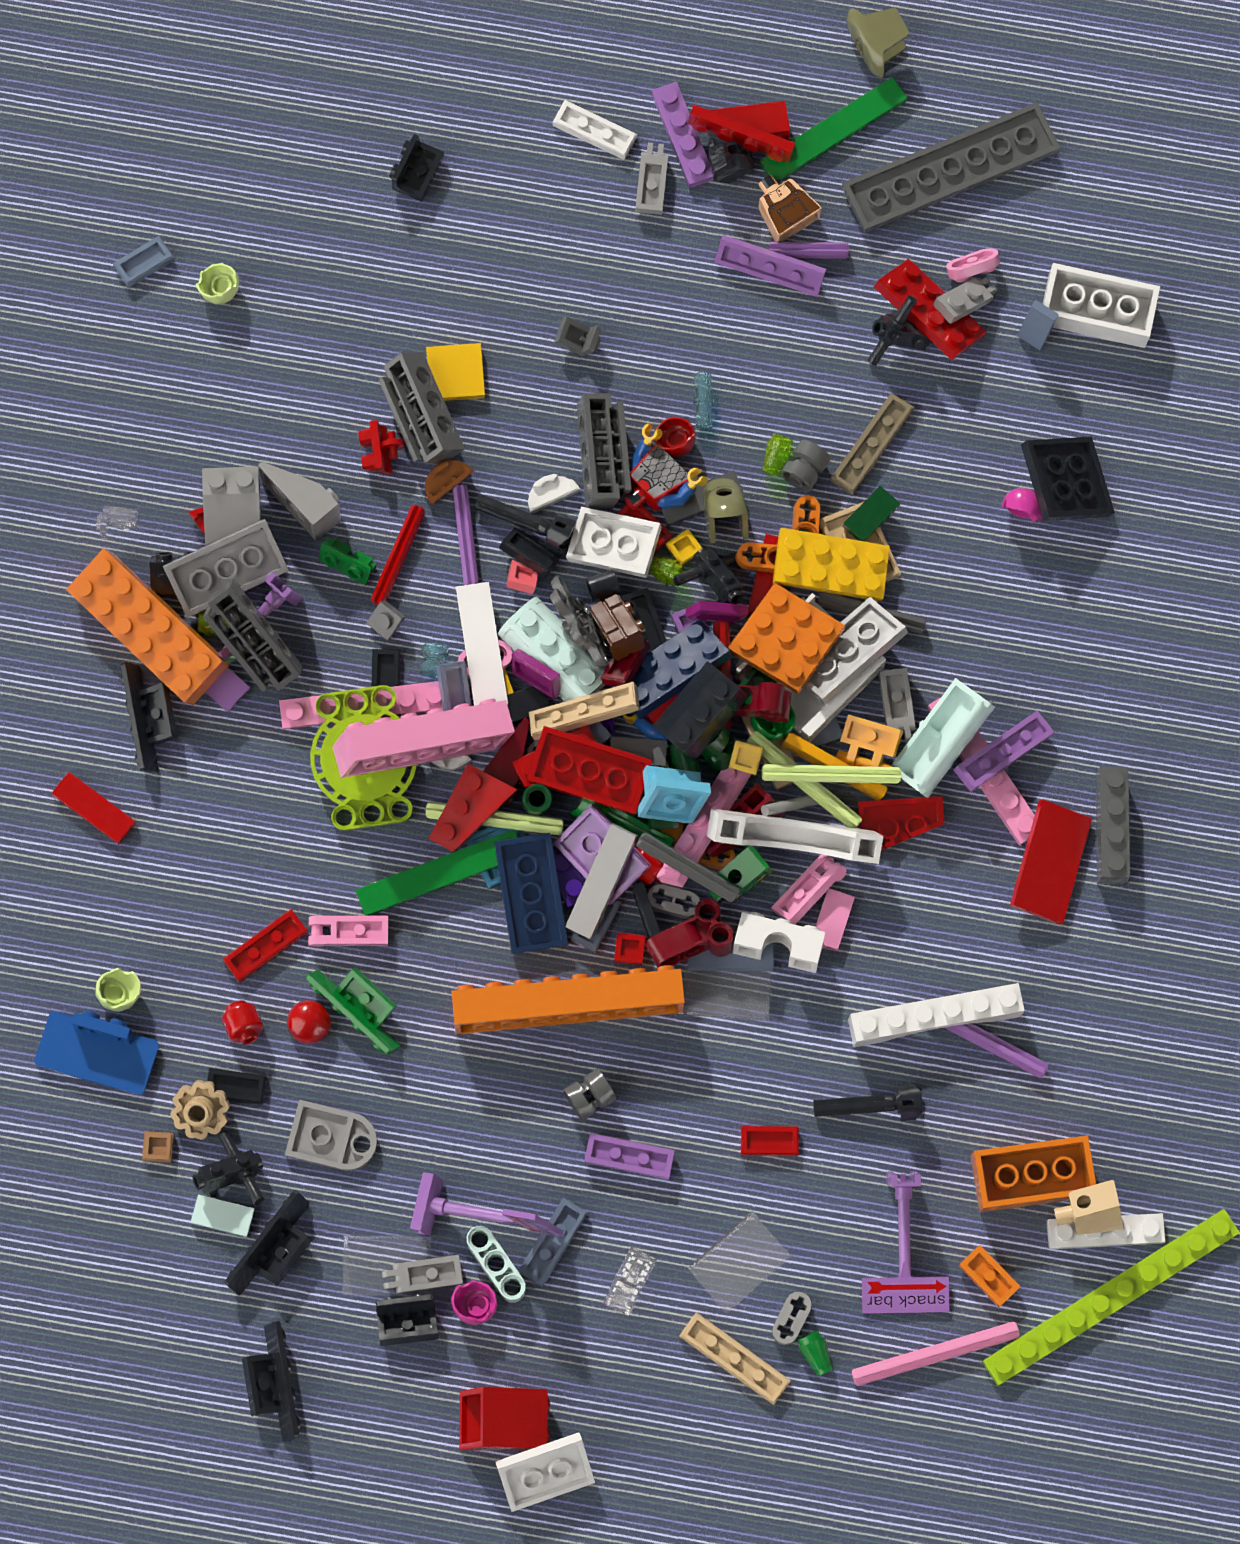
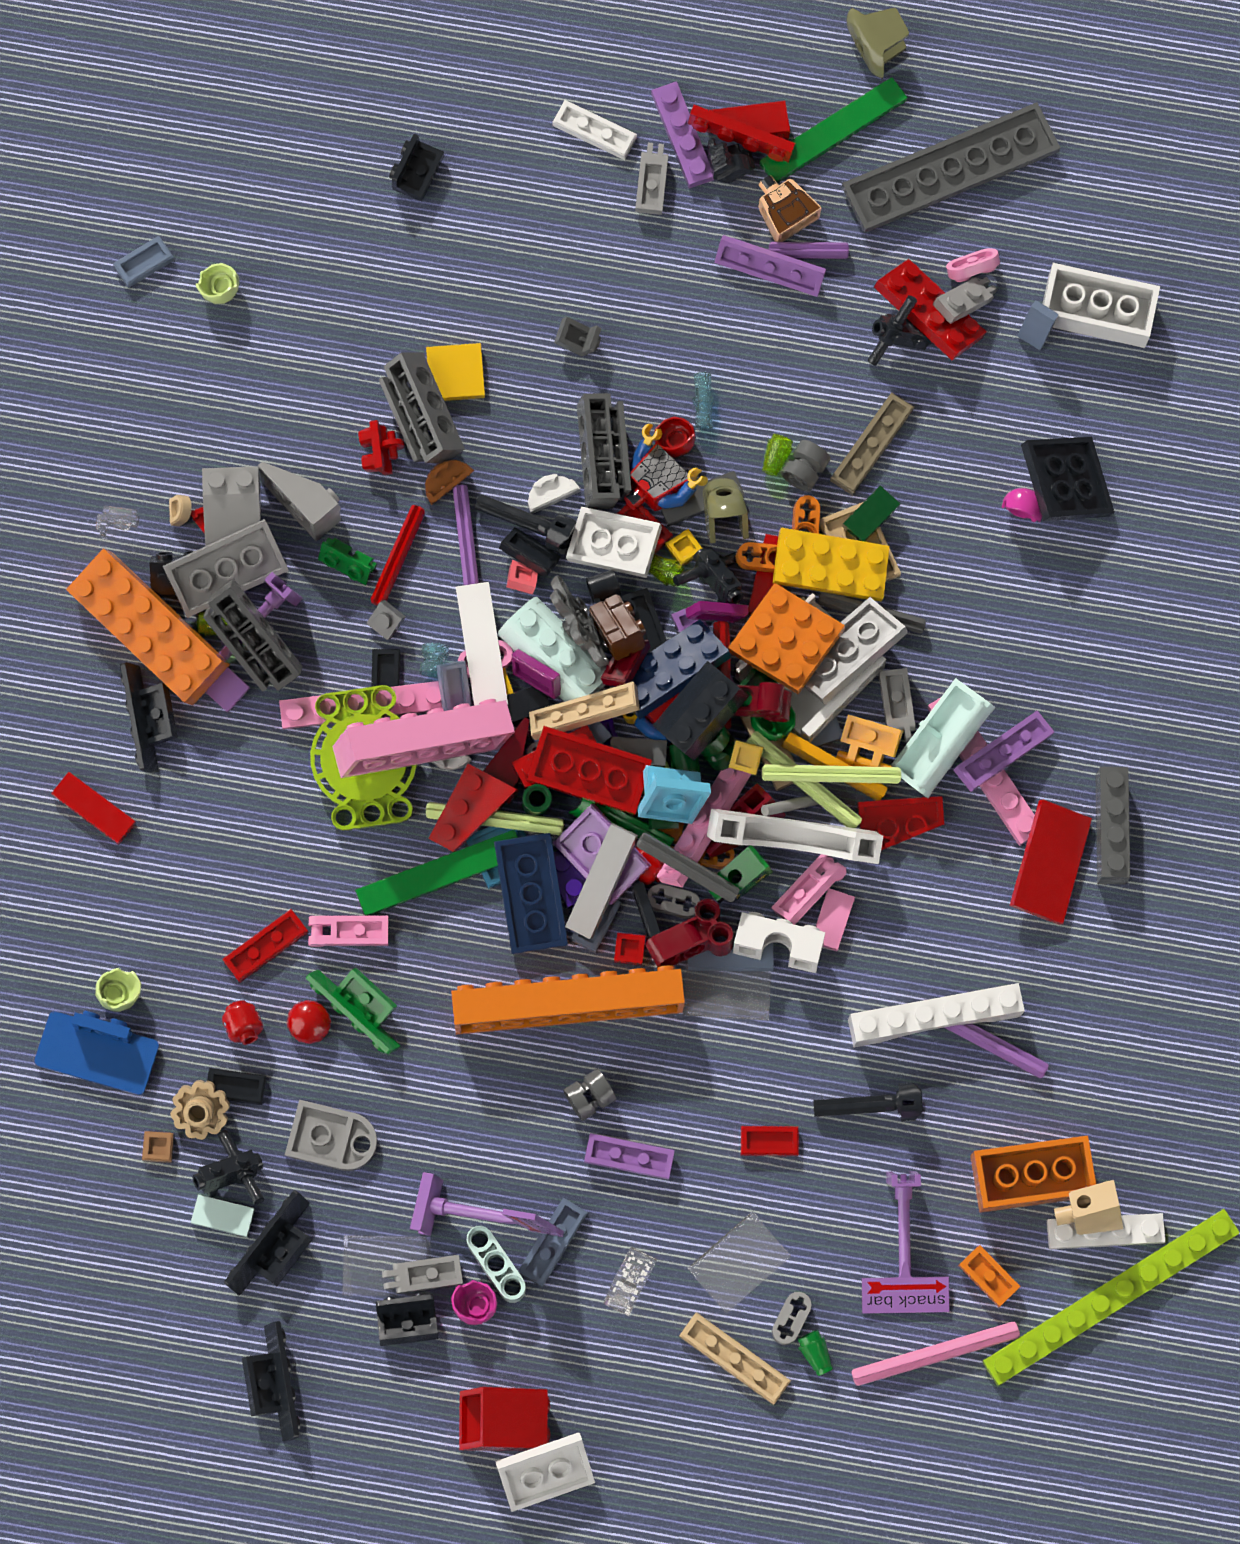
(179, 510): none -> tan tile

